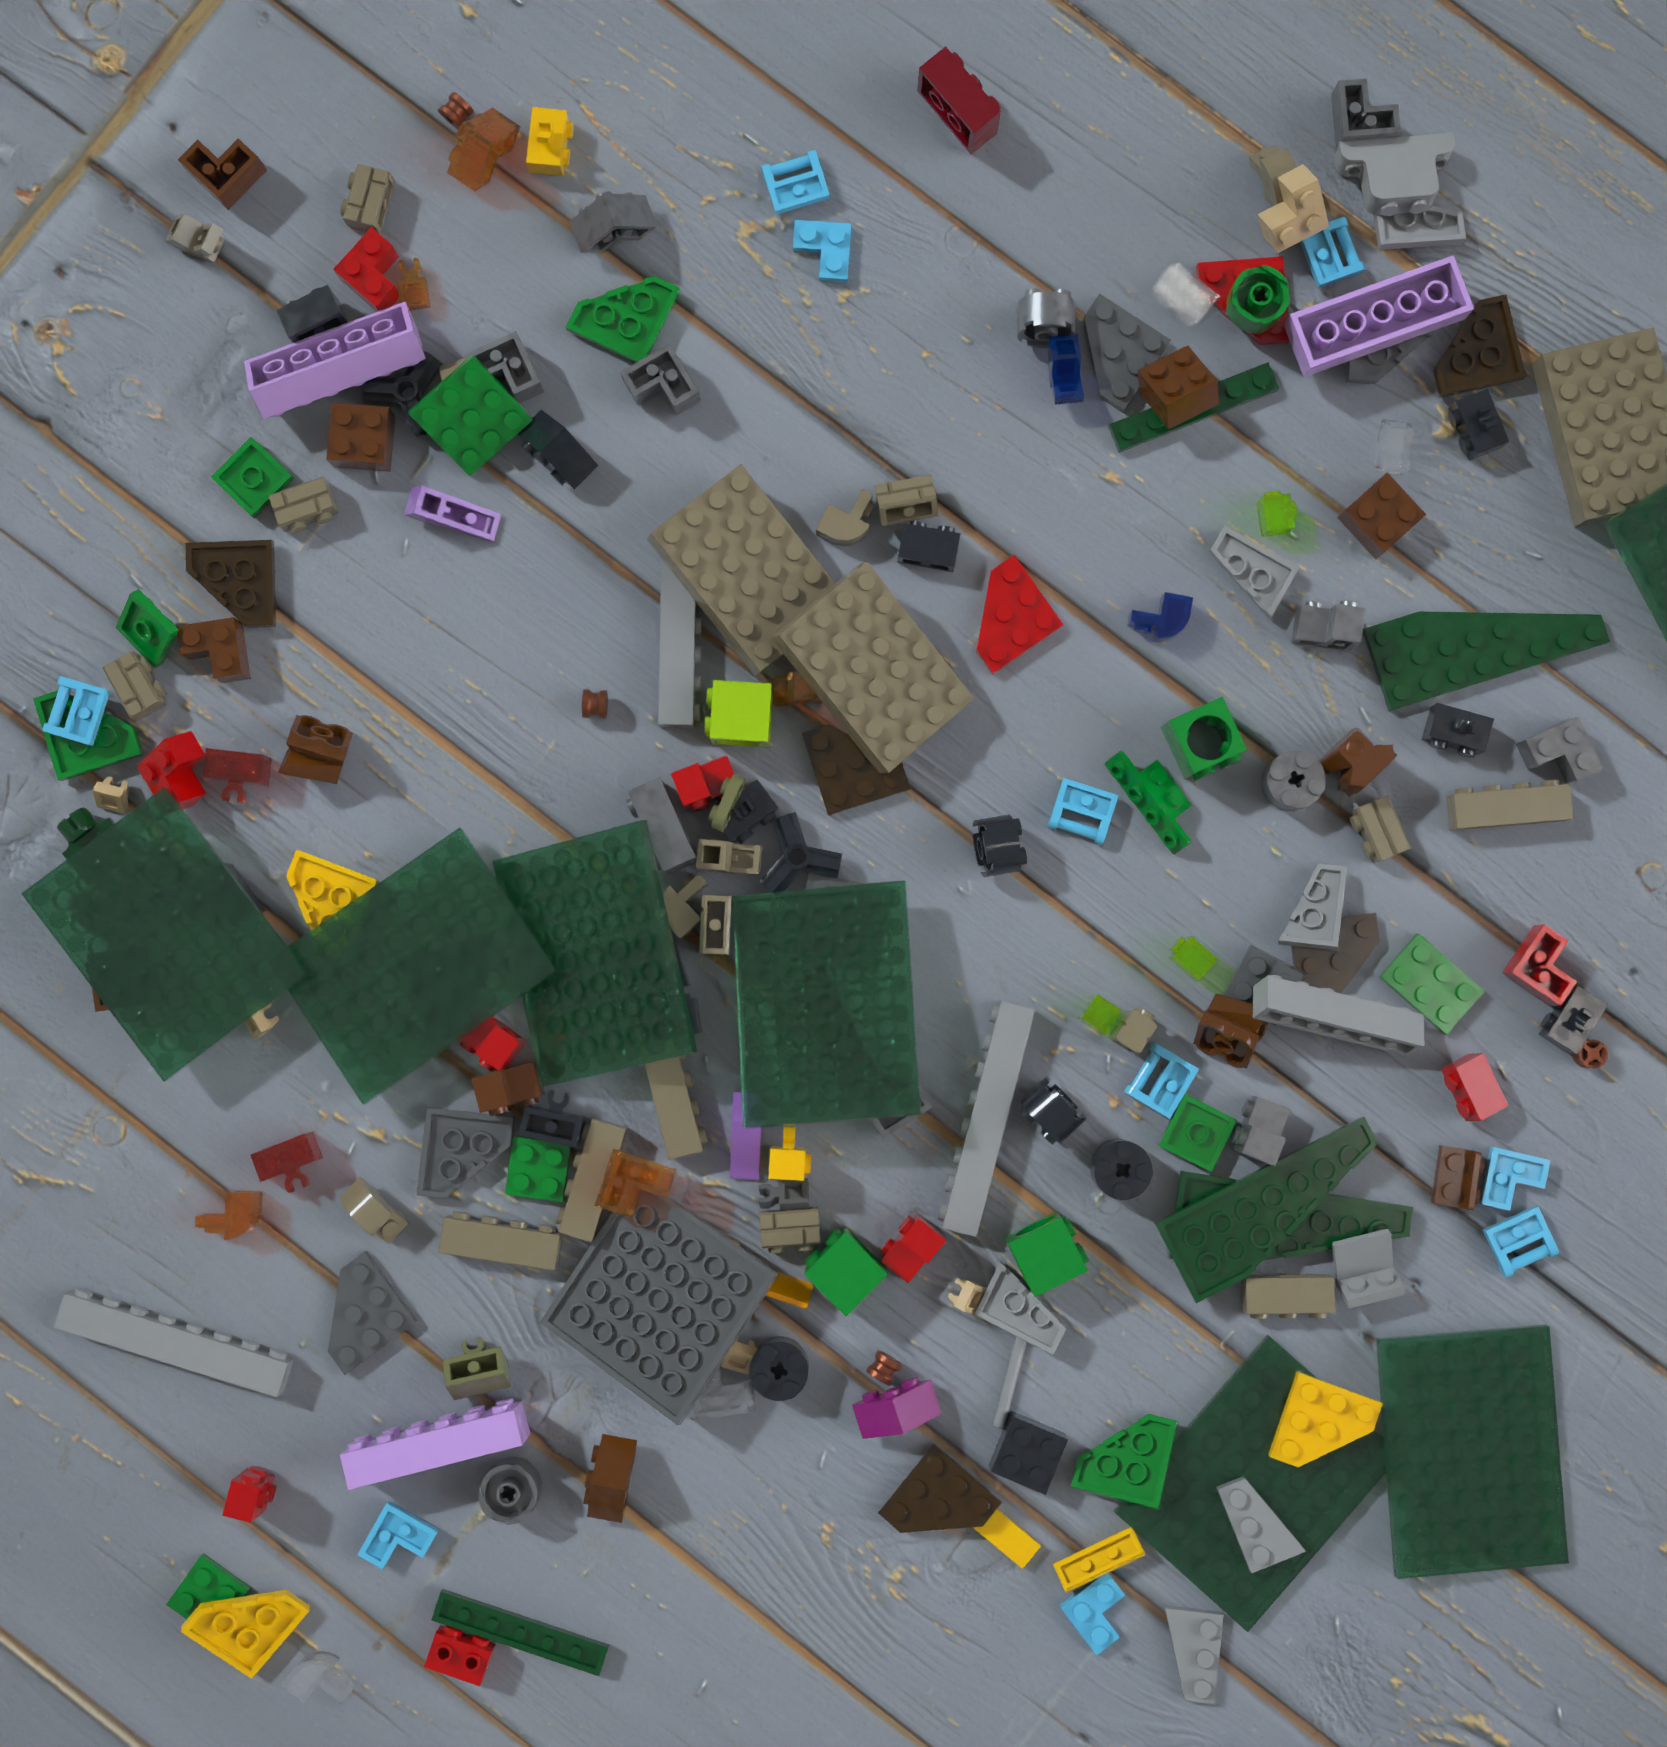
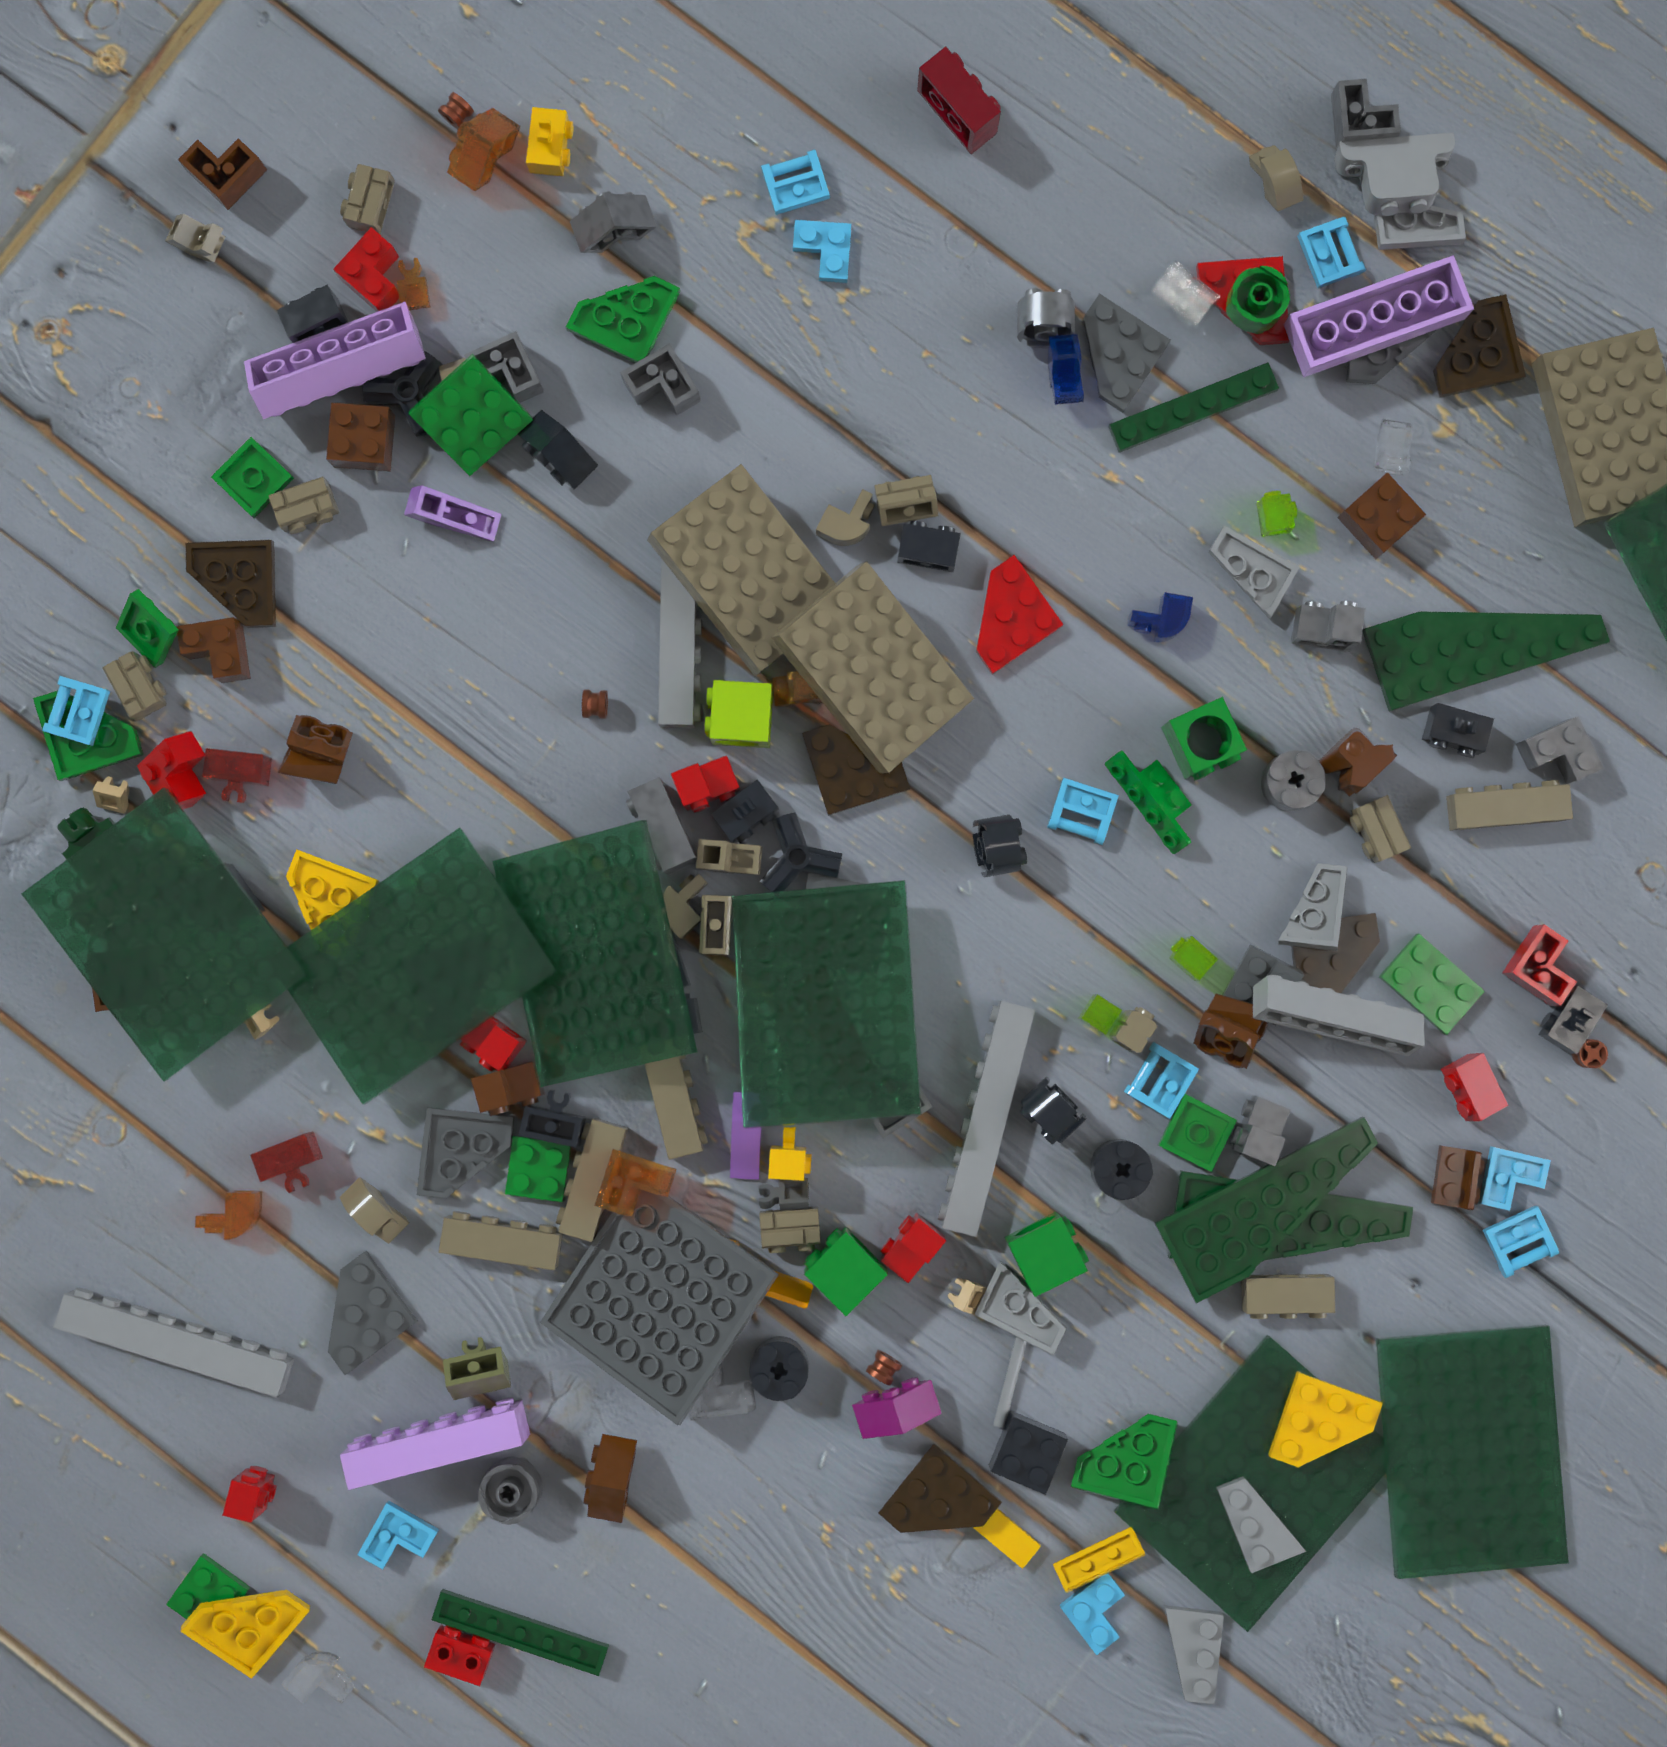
(731, 792): olive plate -> none
(740, 1357): tan tile -> none
(1178, 387): reddish brown brick -> none
(1300, 212): tan brick -> none
(1366, 1269): light grey bracket -> none
(1477, 424): black brick -> none

